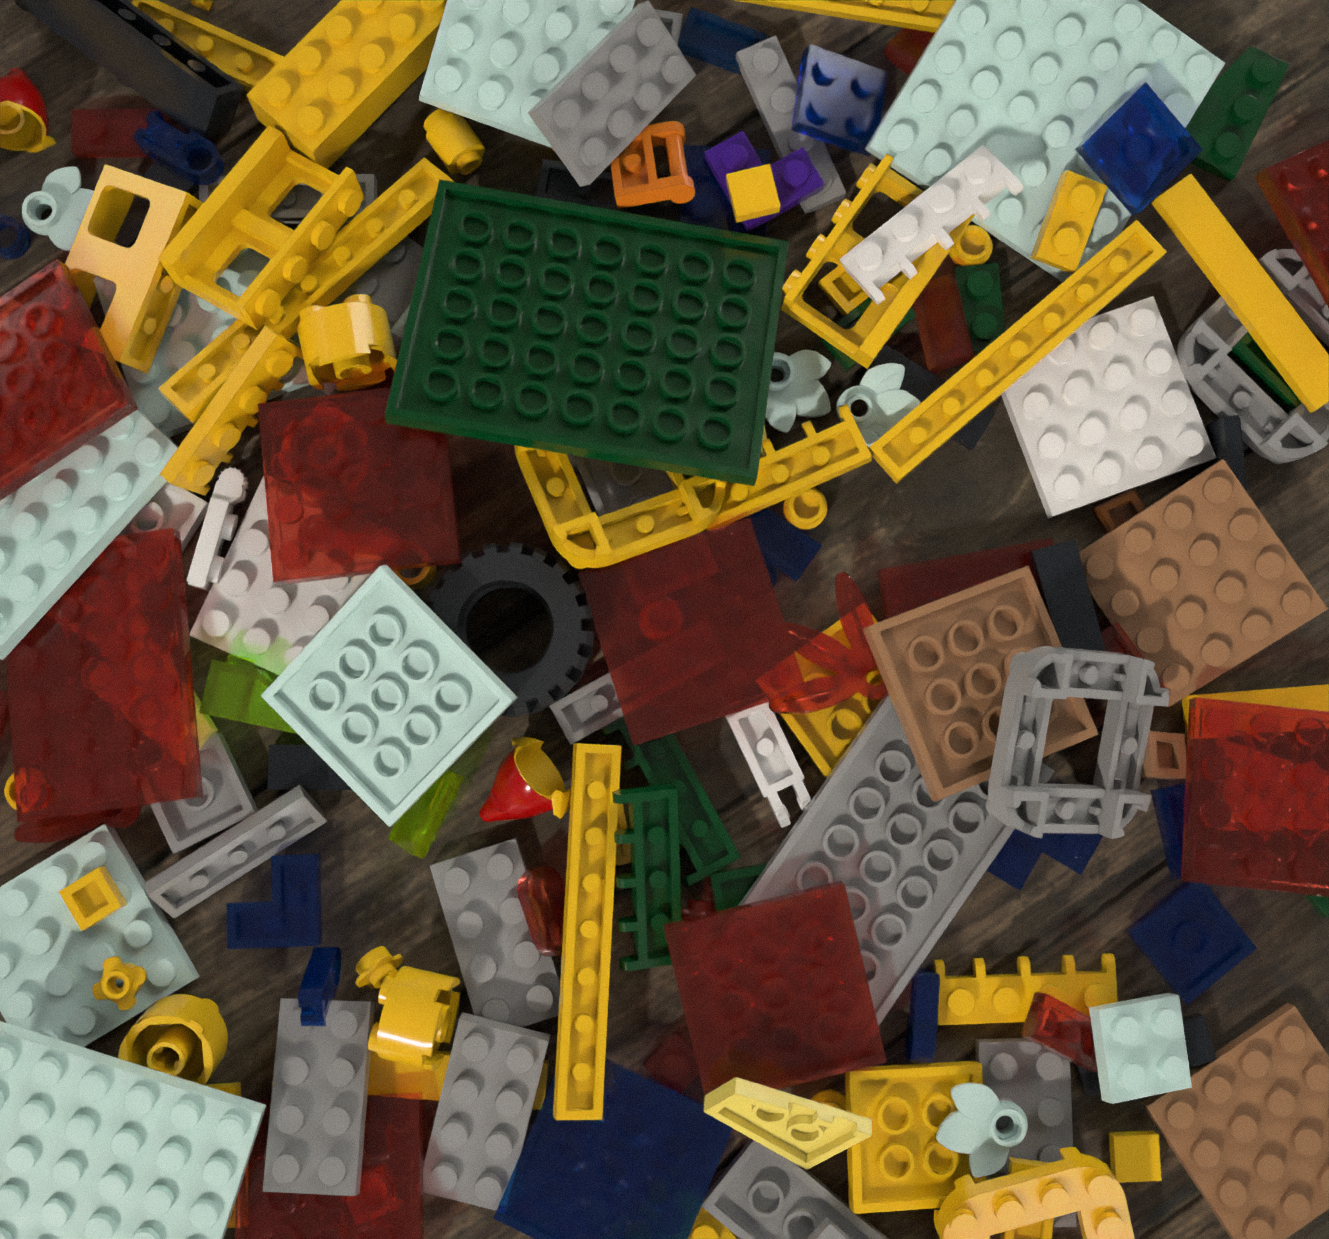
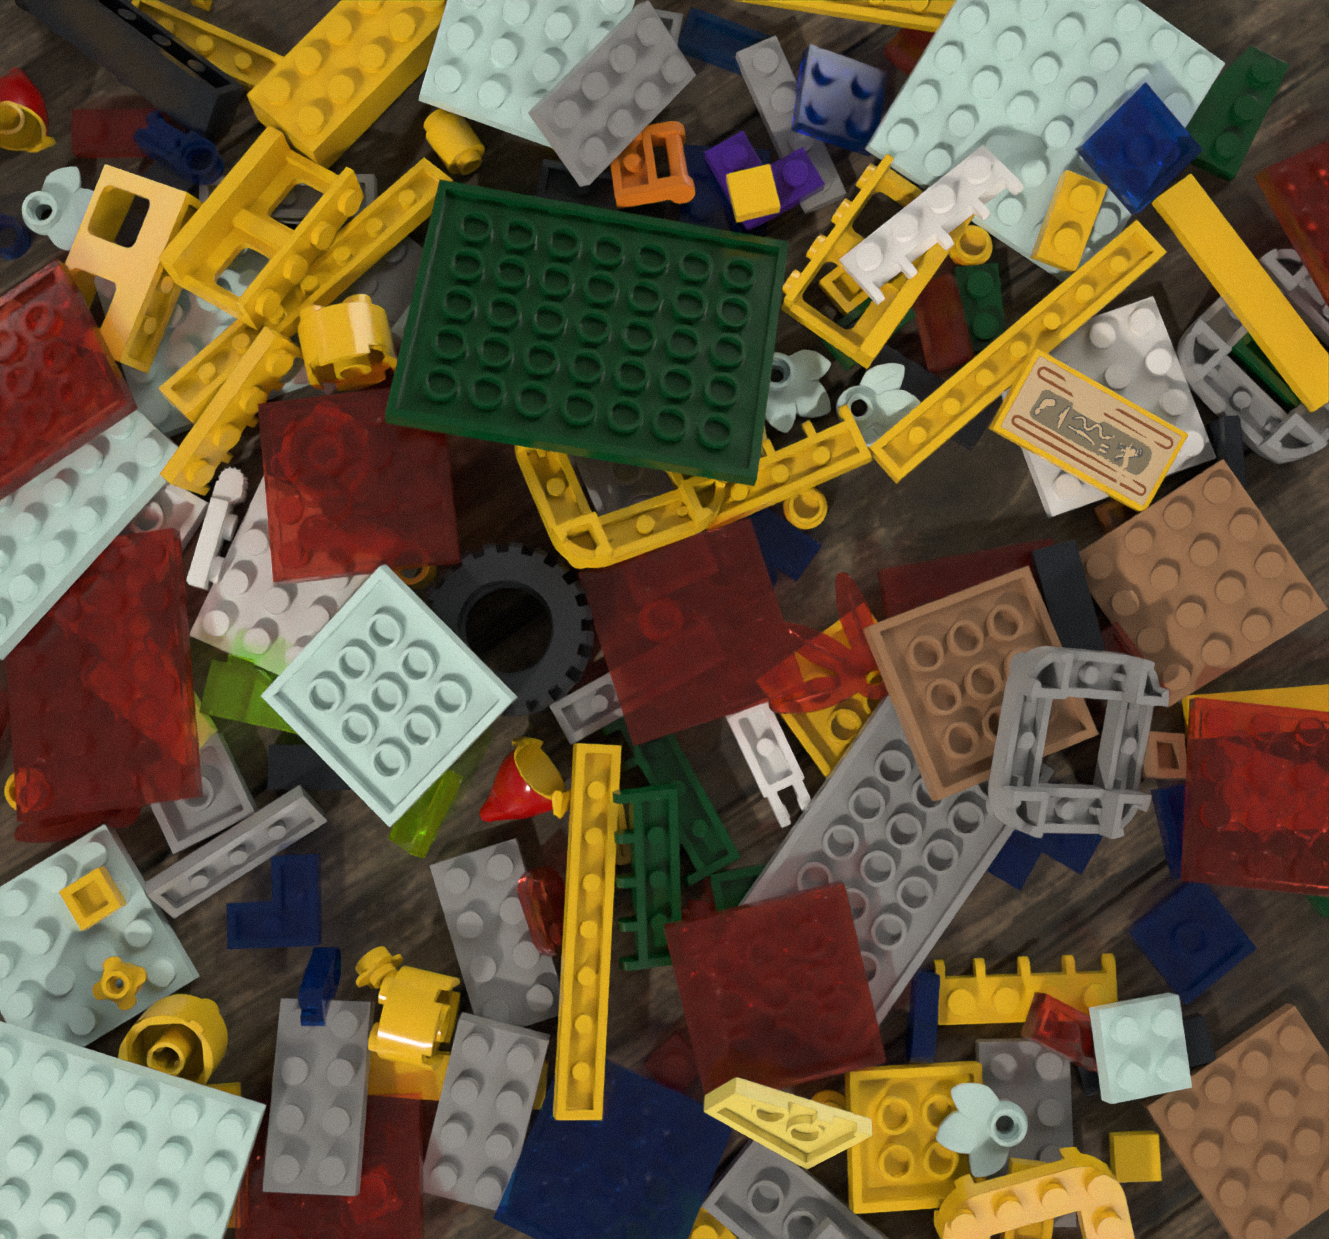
(1088, 430): none -> tile

